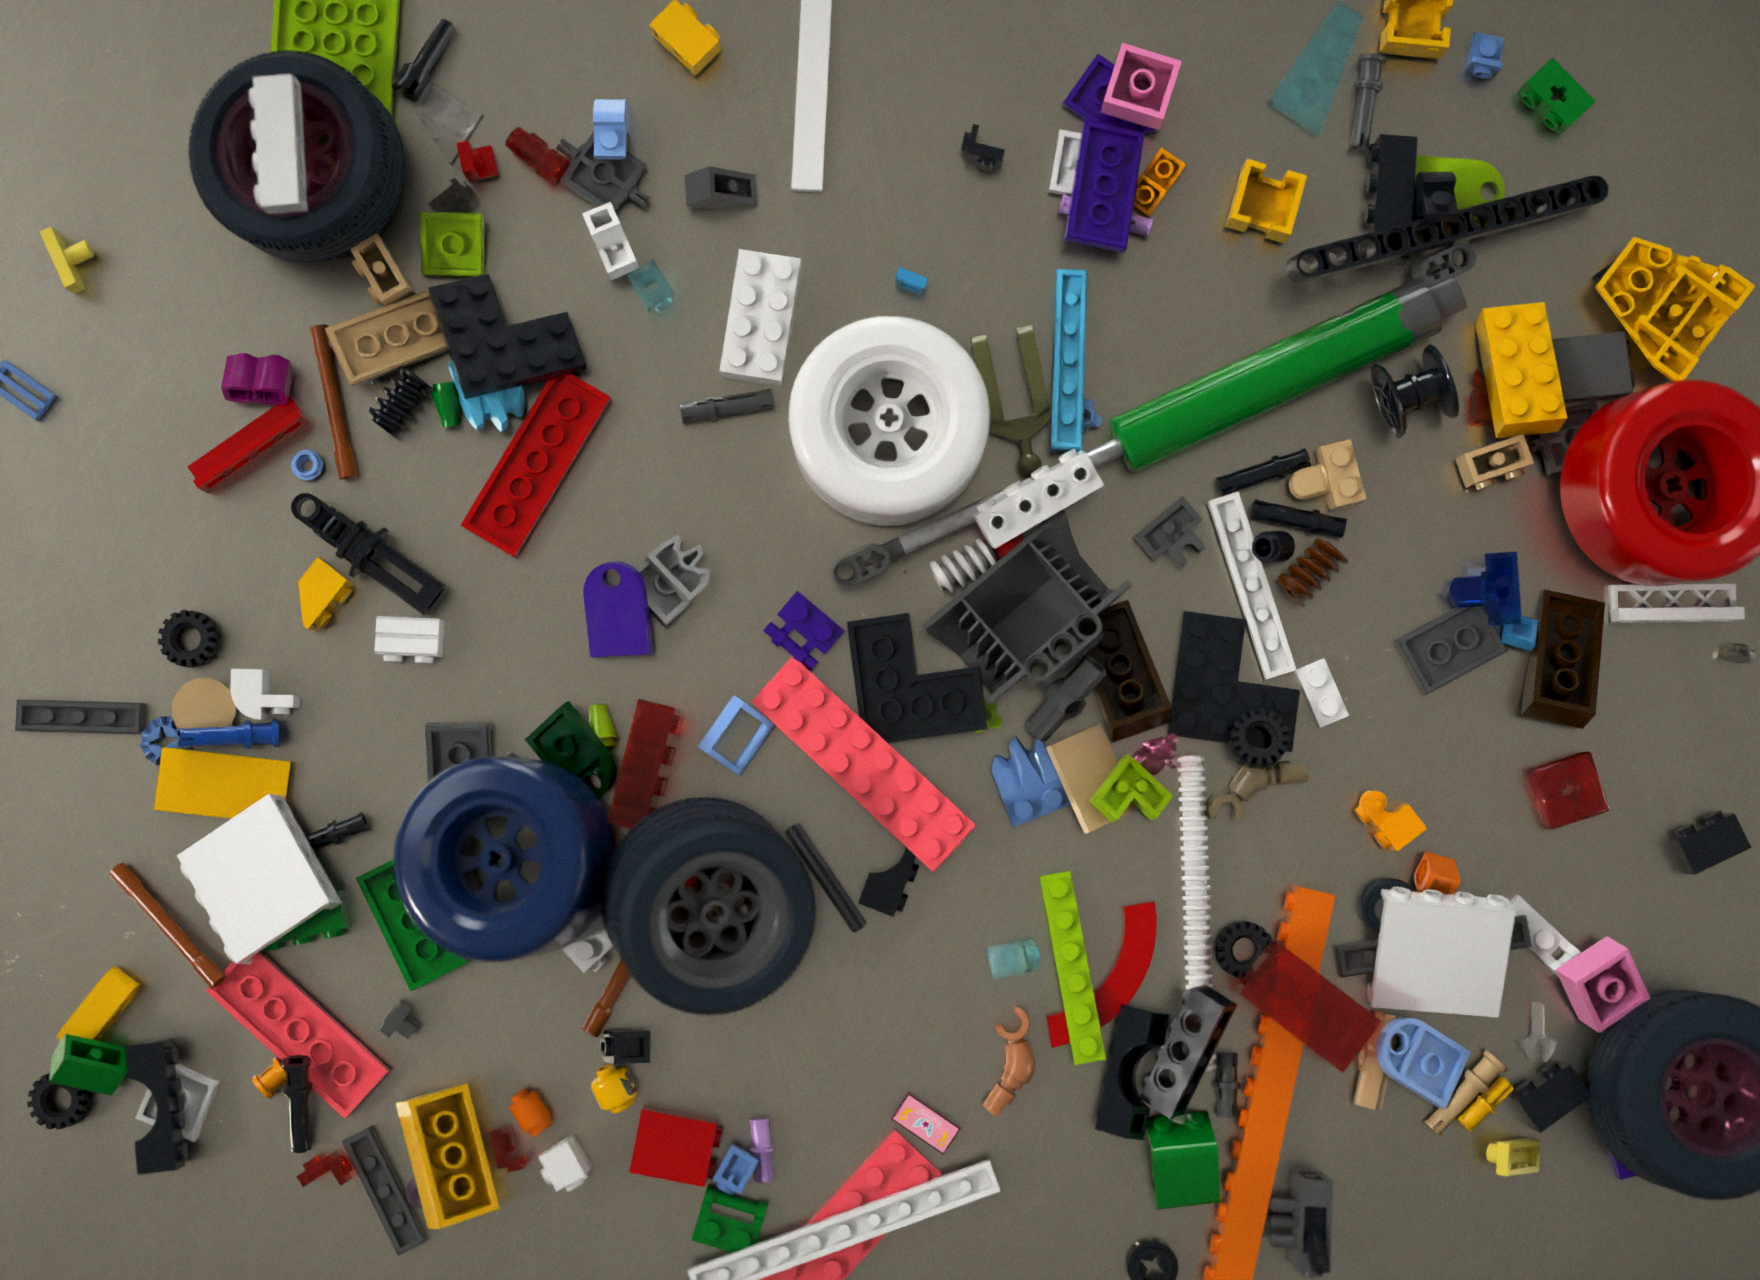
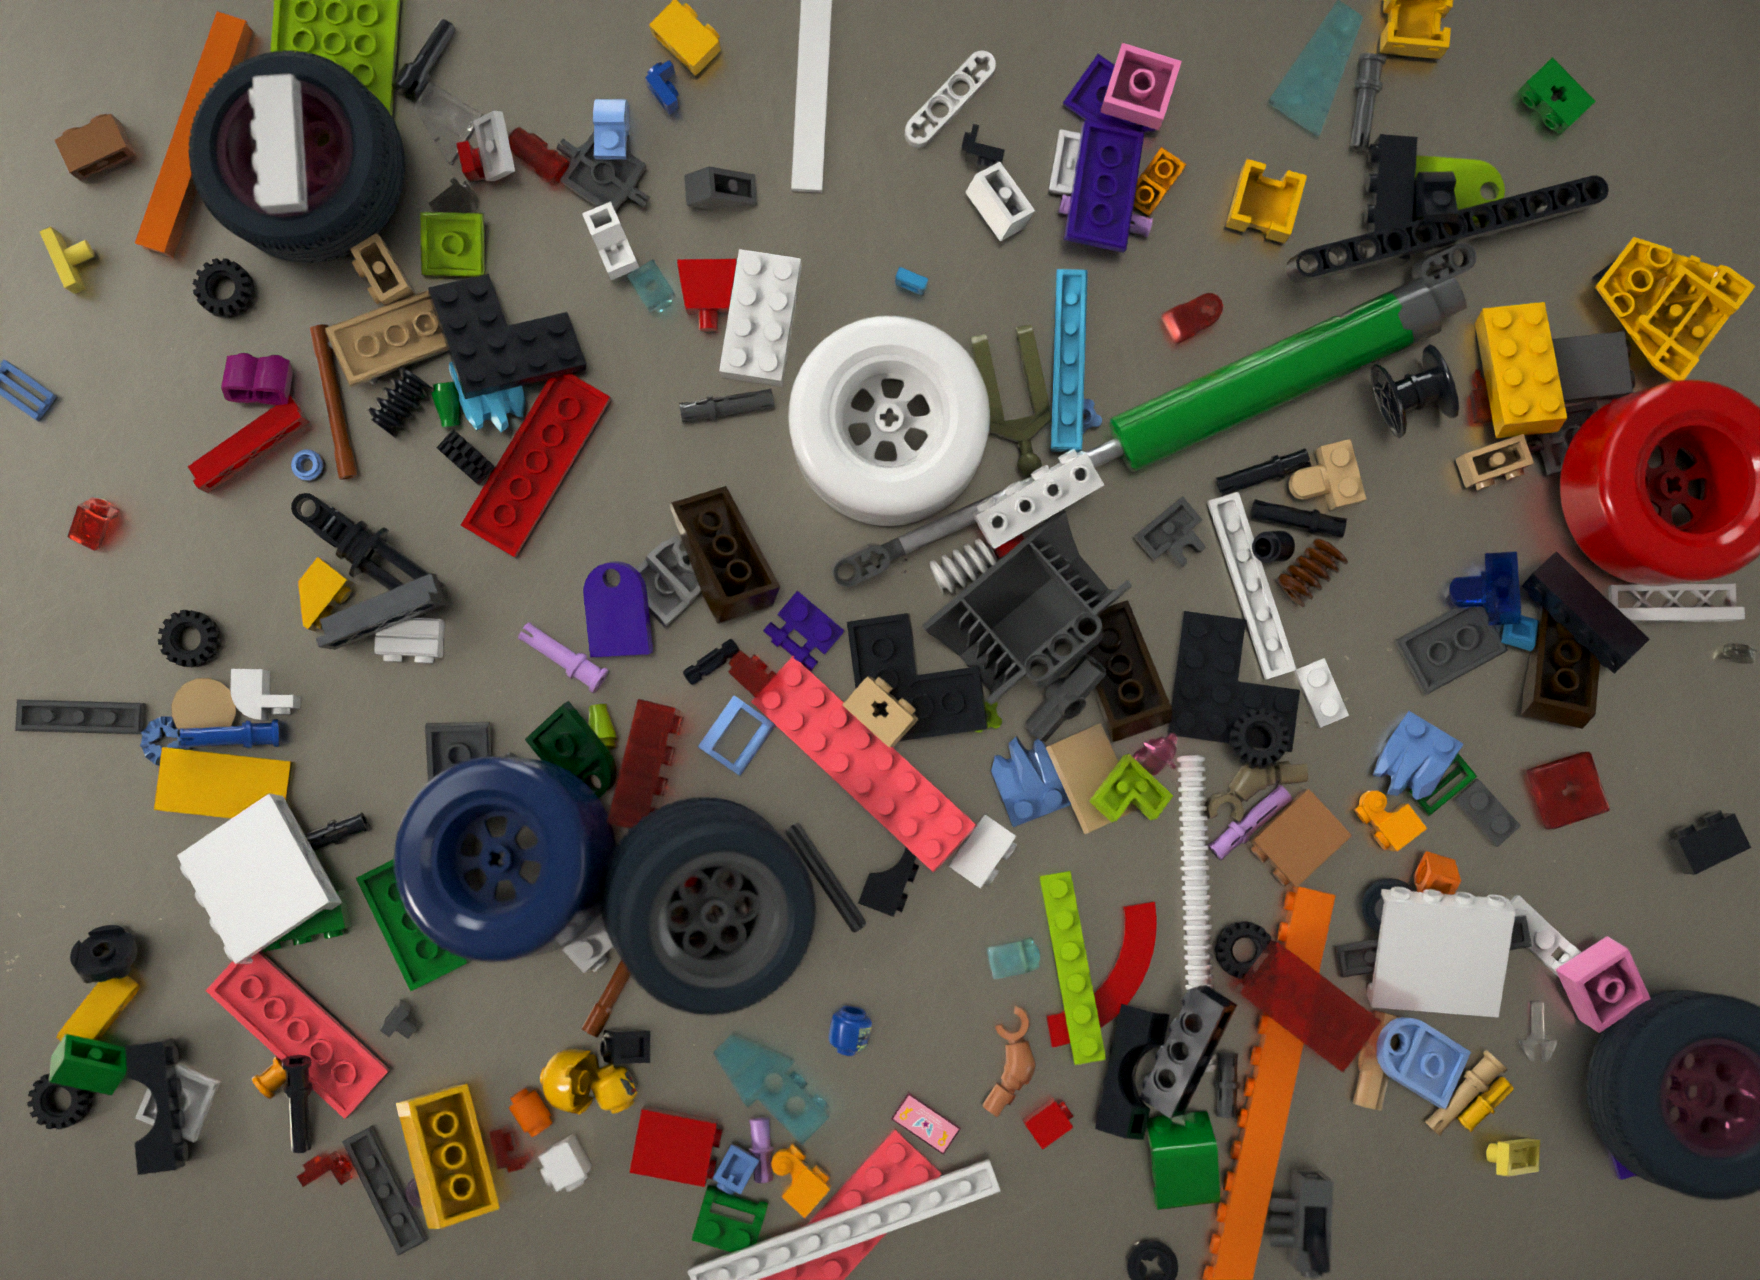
(92, 522): none -> clear red bracket
(94, 146): none -> medium nougat brick
(115, 964): none -> black plate
(175, 186): none -> orange tile
(200, 962): dark orange piece -> none
(210, 275): none -> black tyre
(381, 612): none -> black fence
(465, 457): none -> black tyre
(494, 146): none -> white plate
(568, 1080): none -> yellow cylinder
(575, 664): none -> lavender pin
(663, 92): none -> blue bracket
(707, 288): none -> red torso
(711, 661): none -> black axle
(724, 555): none -> dark brown slope
(747, 1067): none -> clear light blue brick
(750, 672): none -> clear red brick
(807, 1183): none -> light orange brick
(850, 1030): none -> blue head
(863, 706): none -> tan brick
(950, 99): none -> white beam
(983, 851): none -> white brick
(1000, 201): none -> white brick
(1049, 1122): none -> red brick
(1188, 319): none -> clear red piece
(1255, 818): none -> lavender pin
(1299, 838): none -> medium nougat brick
(1416, 757): none -> medium blue plate
(1462, 766): none -> green tile
(1484, 55): medium blue bracket -> none
(1486, 812): none -> dark grey plate
(1550, 1095): black brick -> none
(1585, 612): none -> black brick

